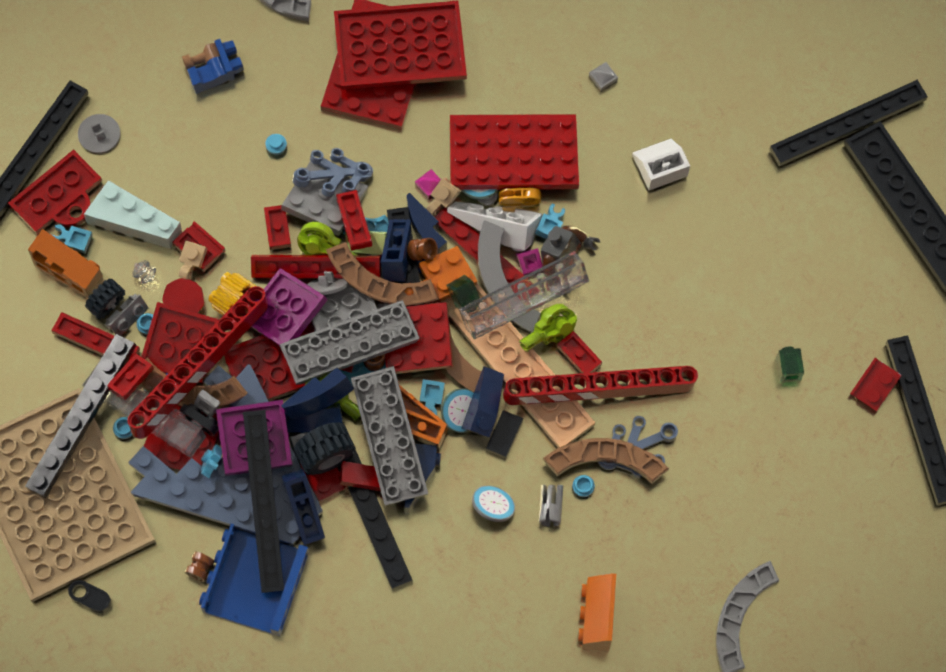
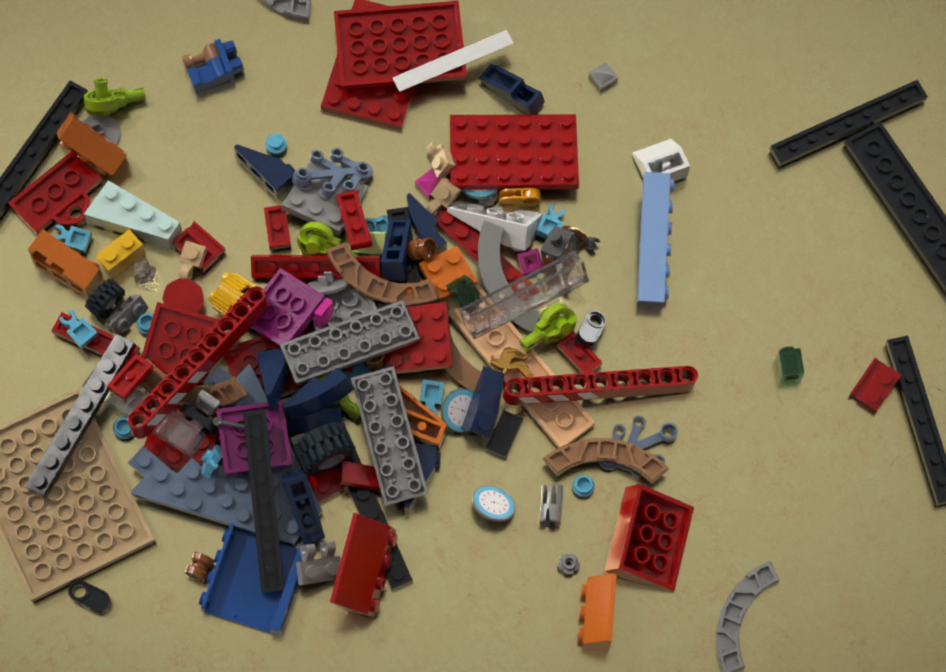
(80, 331): none -> medium azure plate
(90, 145): none -> orange wedge
(106, 101): none -> lime pin
(120, 254): none -> yellow brick
(218, 422): none -> dark grey hinge
(268, 169): none -> dark blue slope
(274, 374): none -> dark blue slope
(317, 570): none -> light grey plate
(323, 313): none -> dark pink tile
(363, 566): none -> red slope
(442, 160): none -> tan plate
(452, 60): none -> white sticker
(506, 359): none -> pearl gold piece
(512, 89): none -> dark blue slope
(568, 569): none -> light grey plate
(588, 332): none -> piece
(649, 537): none -> red slope
(653, 238): none -> light blue brick

